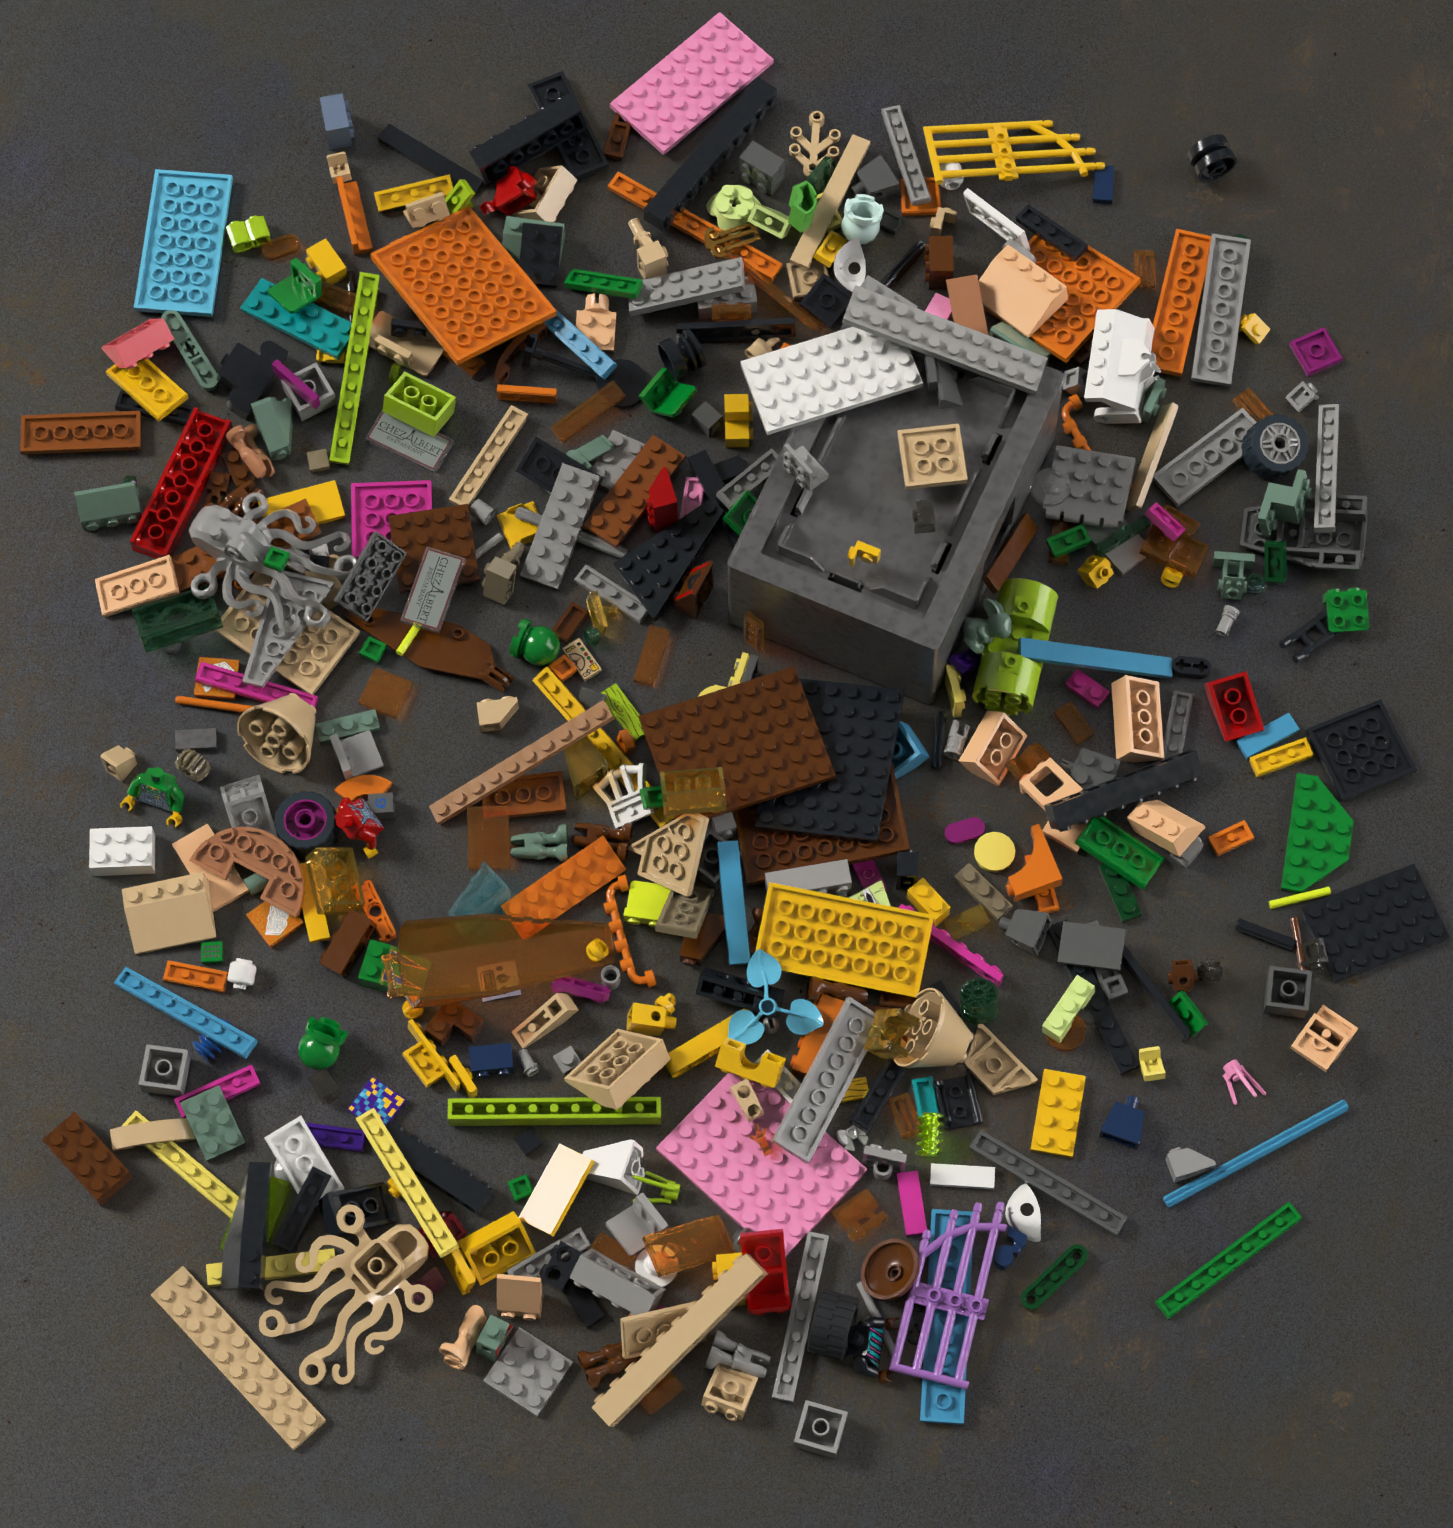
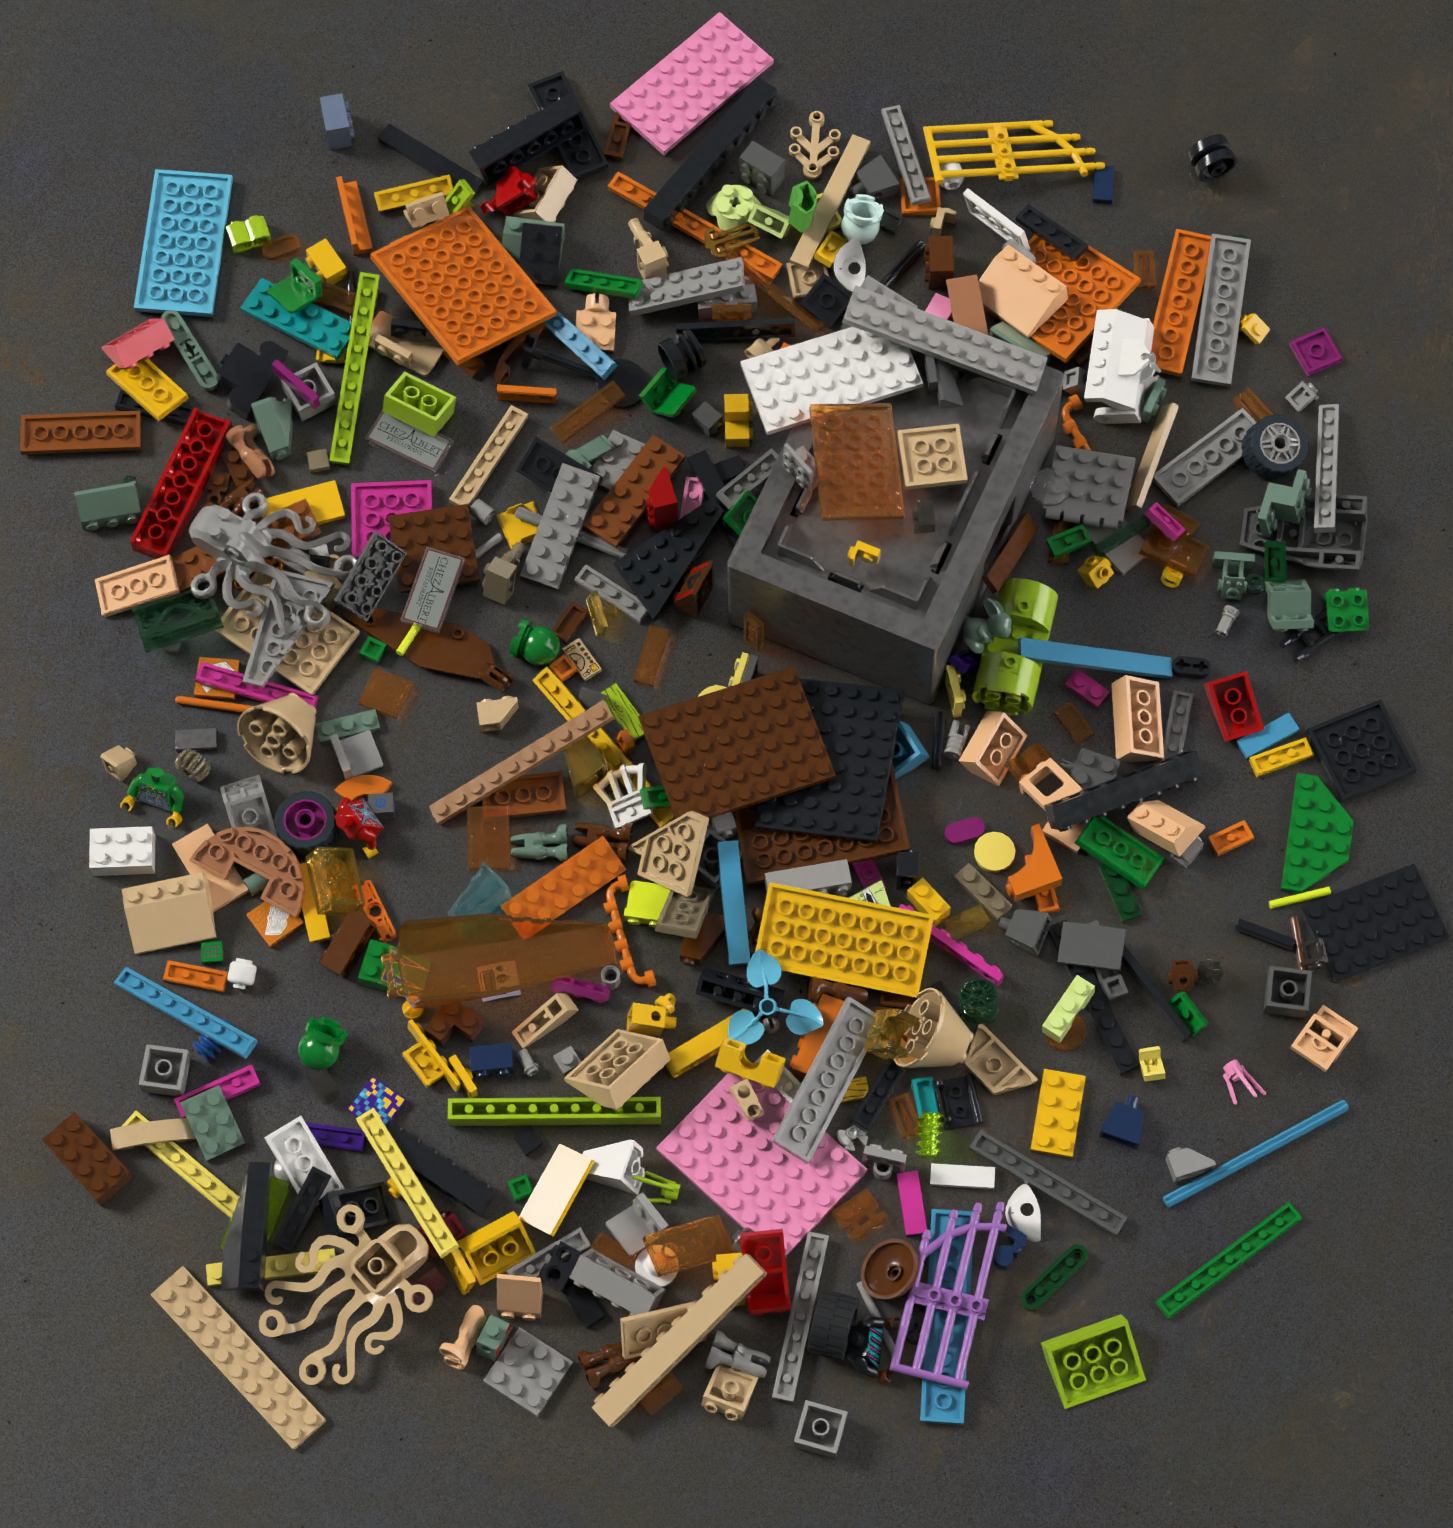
(276, 559): green tile -> none
(339, 167): tan bracket -> none
(394, 373): clear neon green tile -> none
(591, 635): clear green plate -> none
(597, 950): yellow tile -> none
(693, 791): clear yellow brick -> none
(761, 1139): clear orange bar -> none
(821, 174): clear green plate -> none
(856, 461): none -> clear orange plate
(1093, 1361): none -> lime slope
(1289, 605): none -> sand green bracket

